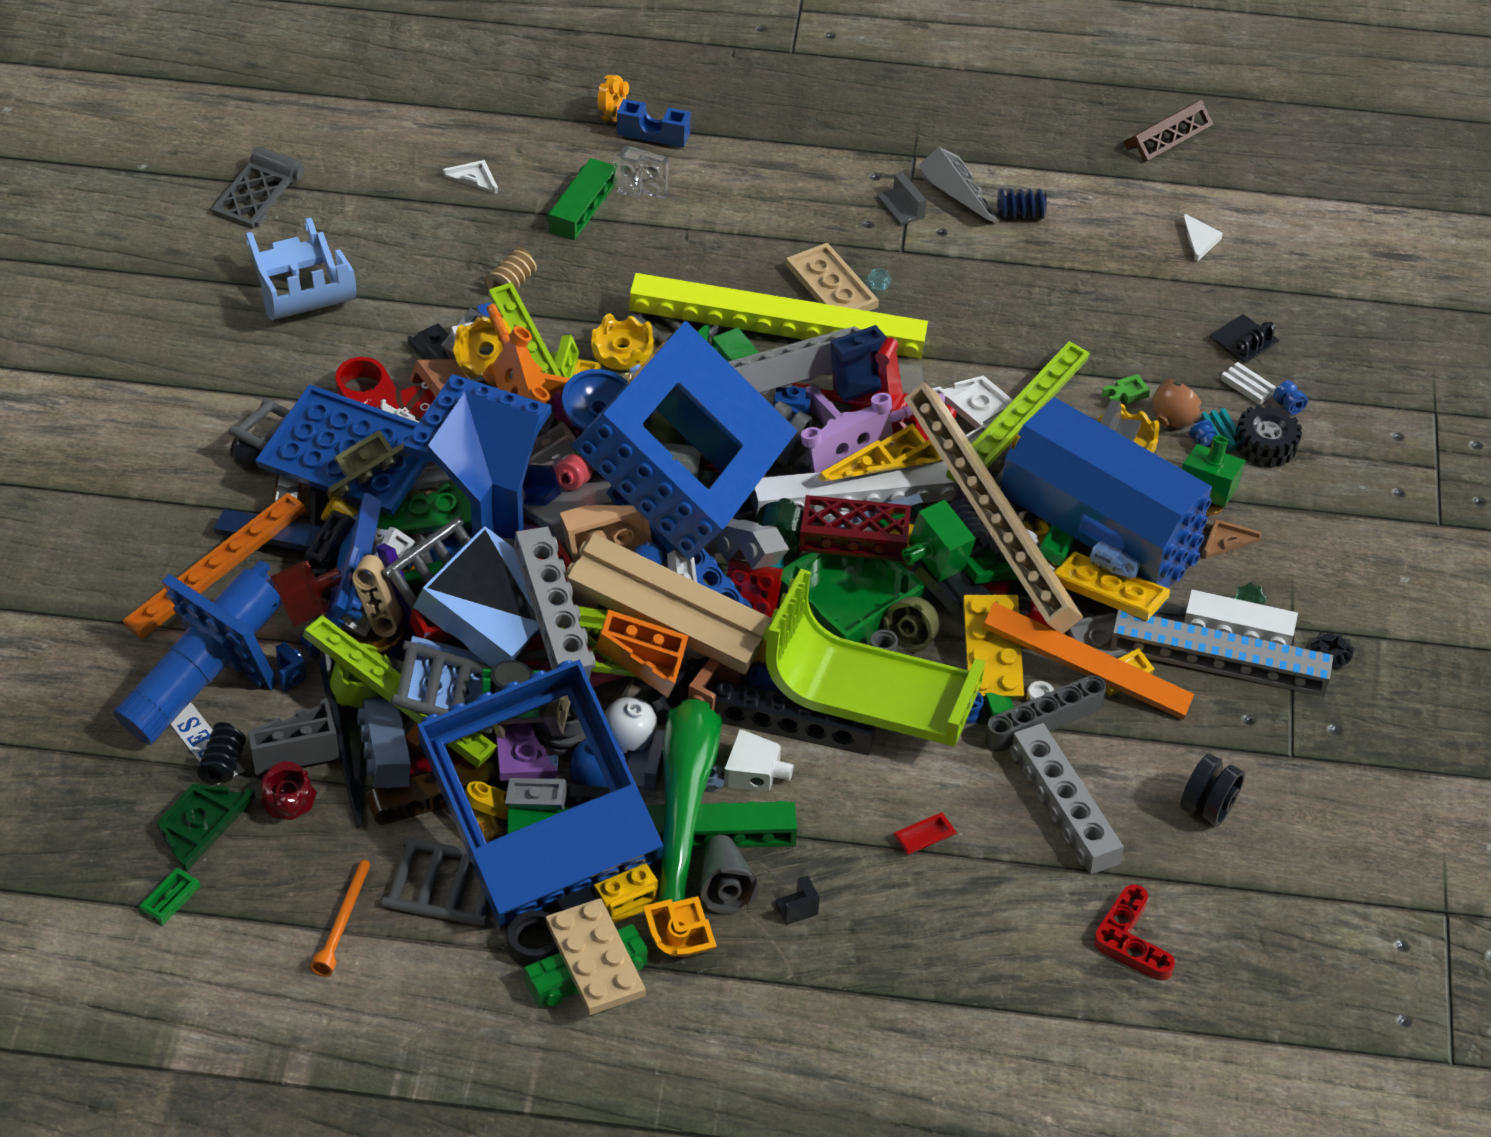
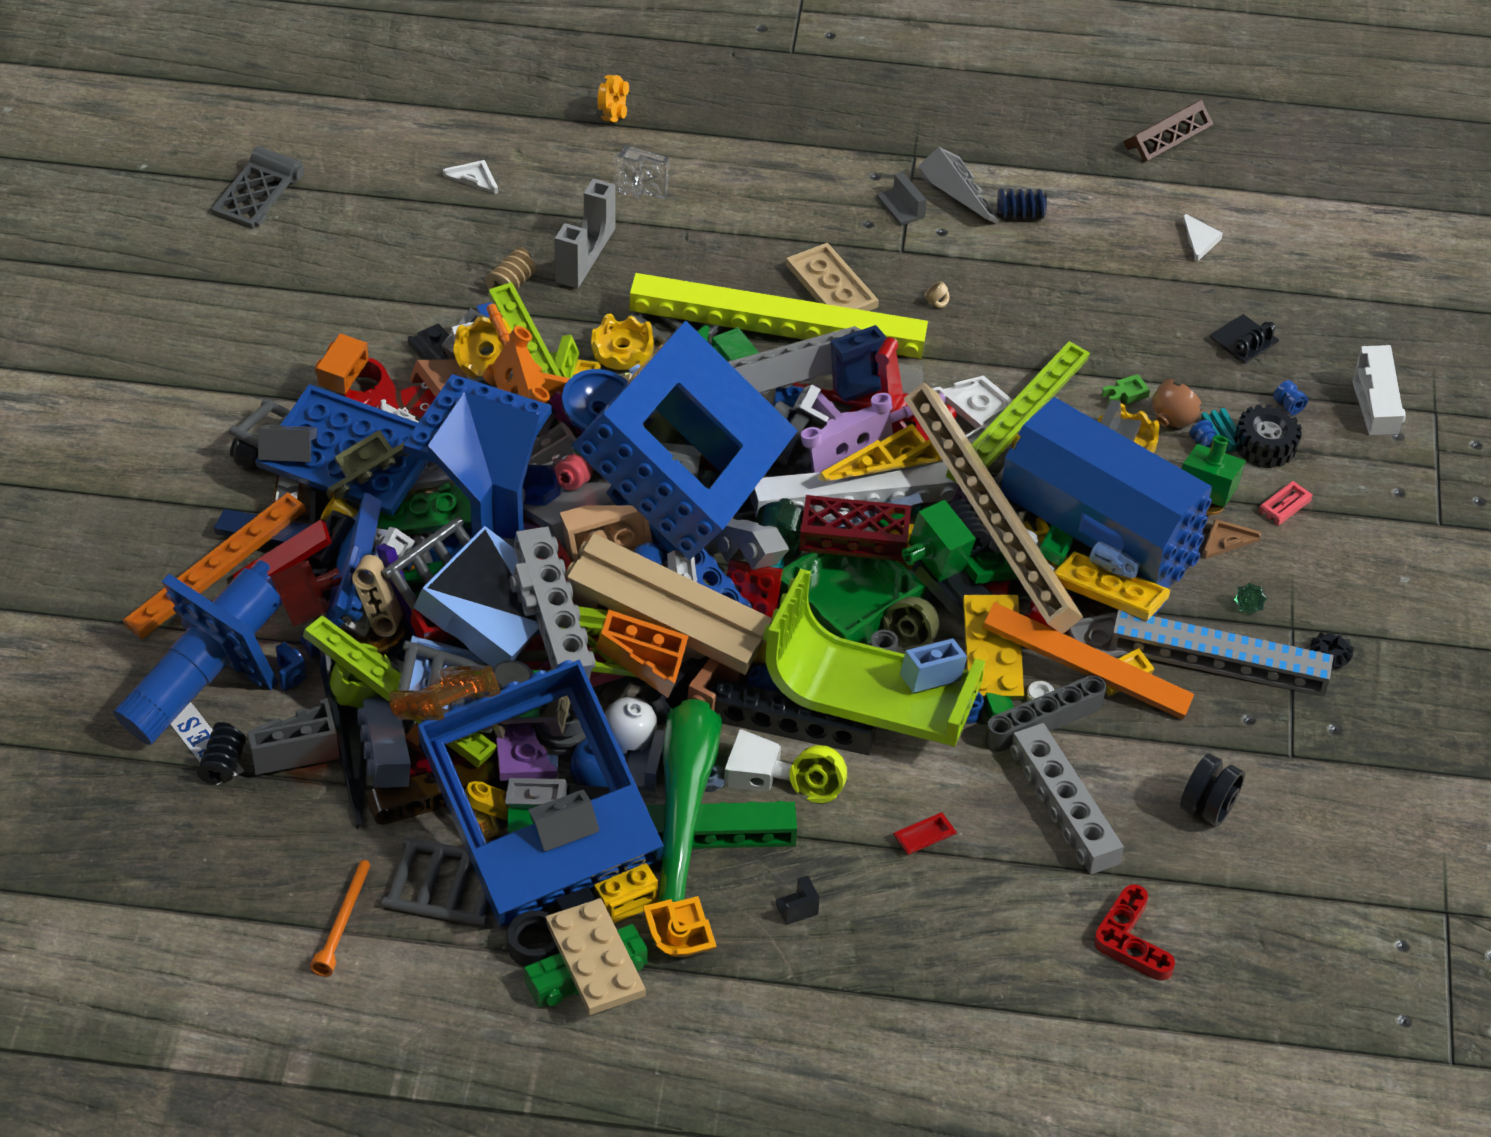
(173, 898): green tile -> none
(200, 820): dark green wing -> none
(285, 443): none -> dark grey panel
(287, 791): dark red piece -> none
(292, 256): light blue piece -> none
(295, 549): none -> red tile
(342, 363): none -> orange brick
(454, 685): none -> clear orange fence
(522, 584): none -> light grey plate
(564, 820): none -> dark grey panel
(579, 247): none -> light grey arch
(581, 199): green brick -> none
(636, 123): blue arch -> none
(726, 877): dark grey cone -> none
(805, 401): none -> white panel
(818, 773): none -> neon yellow cylinder
(879, 279): clear light blue plate -> none
(933, 665): none -> medium blue brick
(936, 292): none -> tan tile
(1241, 617): white brick -> none
(1251, 382): white tile -> none
(1288, 506): none -> coral tile
(1378, 390): none -> white wedge

